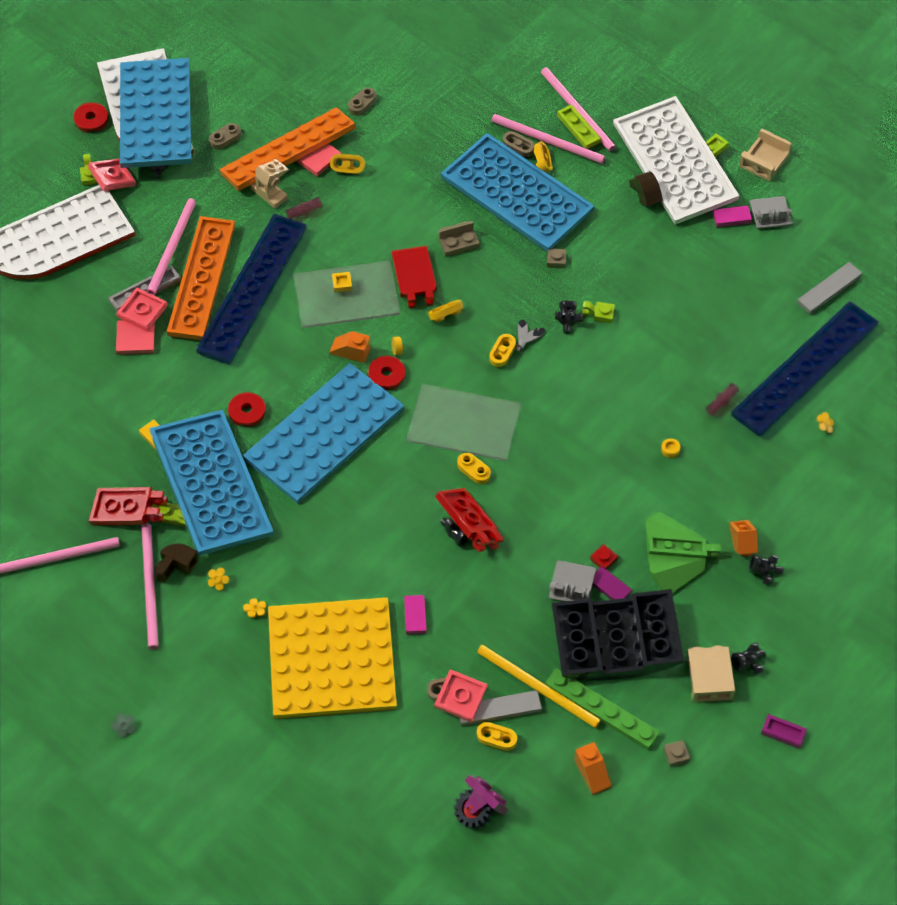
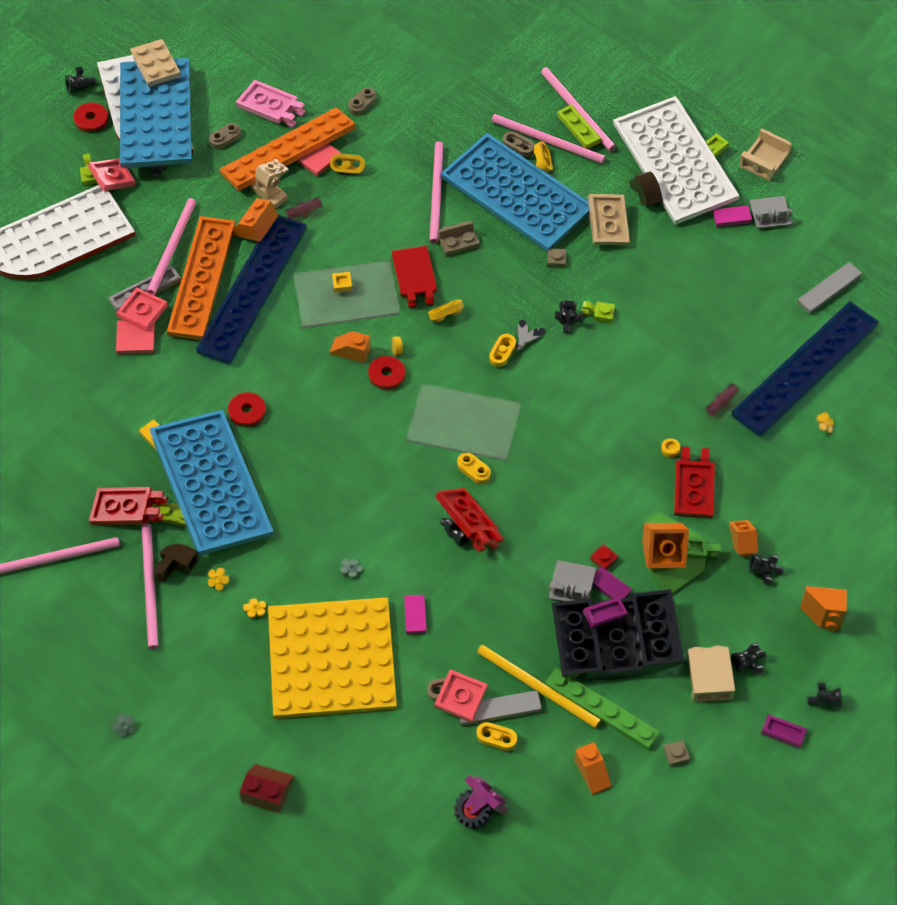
(78, 82): none -> black piece
(155, 63): none -> tan plate
(256, 220): none -> orange slope
(266, 788): none -> dark red slope
(270, 103): none -> bright pink tile
(323, 433): dark azure plate -> none
(350, 568): none -> sand green plant
(436, 193): none -> bright pink piece
(605, 612): none -> magenta tile
(608, 219): none -> tan plate
(665, 545): none -> orange slope
(694, 485): none -> red tile
(825, 606): none -> orange slope
(826, 698): none -> black piece

